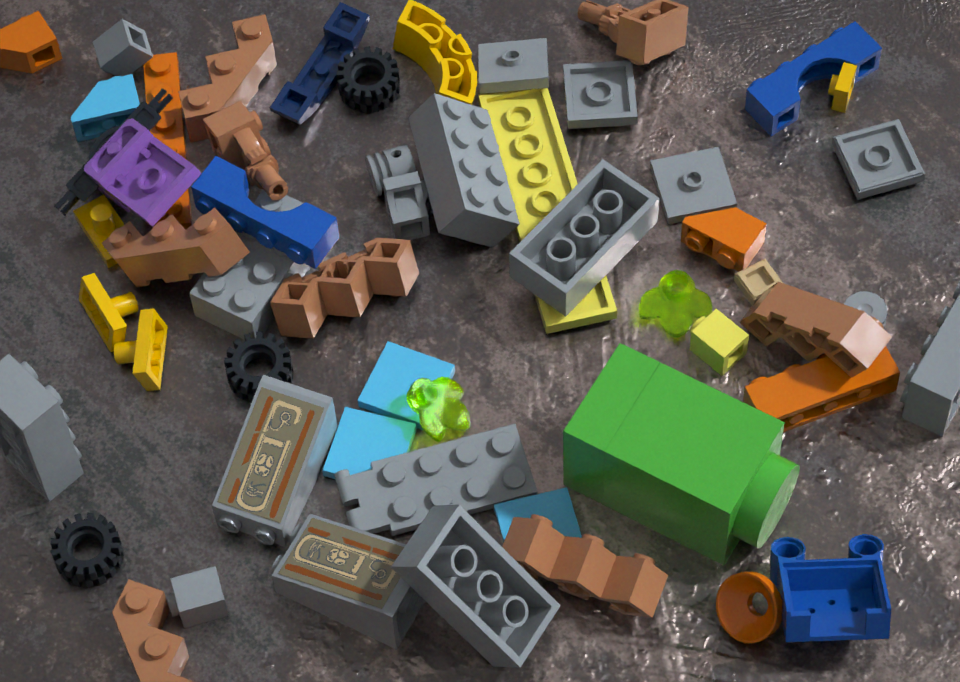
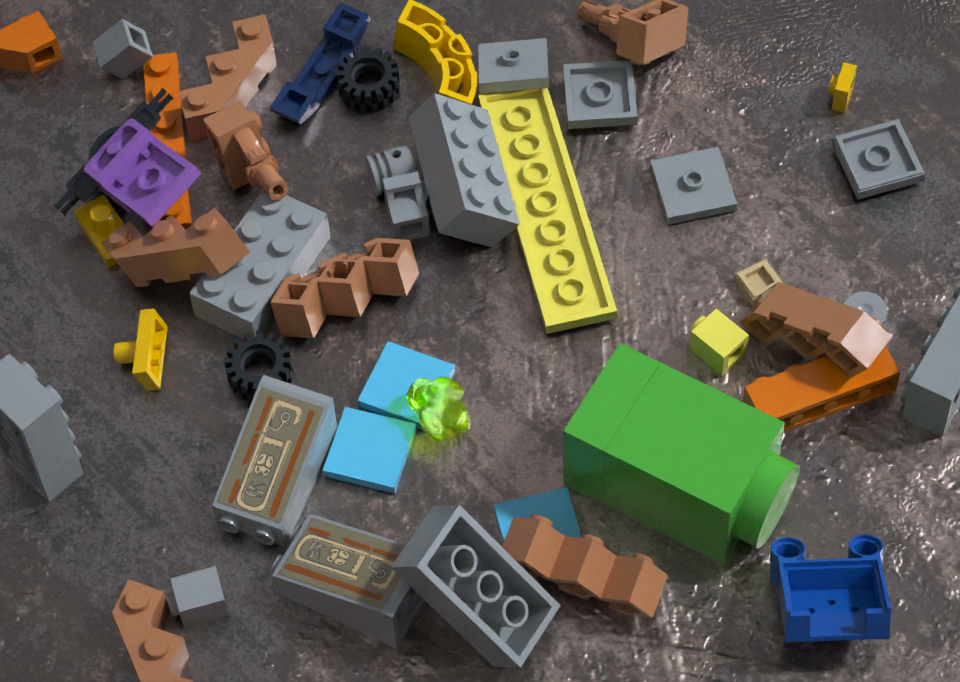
(78, 532): black tyre -> none
(105, 107): medium azure slope -> none
(106, 312): yellow tile -> none
(300, 233): blue arch -> none
(463, 471): light grey hinge -> none
(584, 237): light grey brick -> none
(675, 308): clear neon green plate -> none
(725, 235): orange slope -> none
(736, 607): orange piece -> none
(776, 98): blue arch -> none

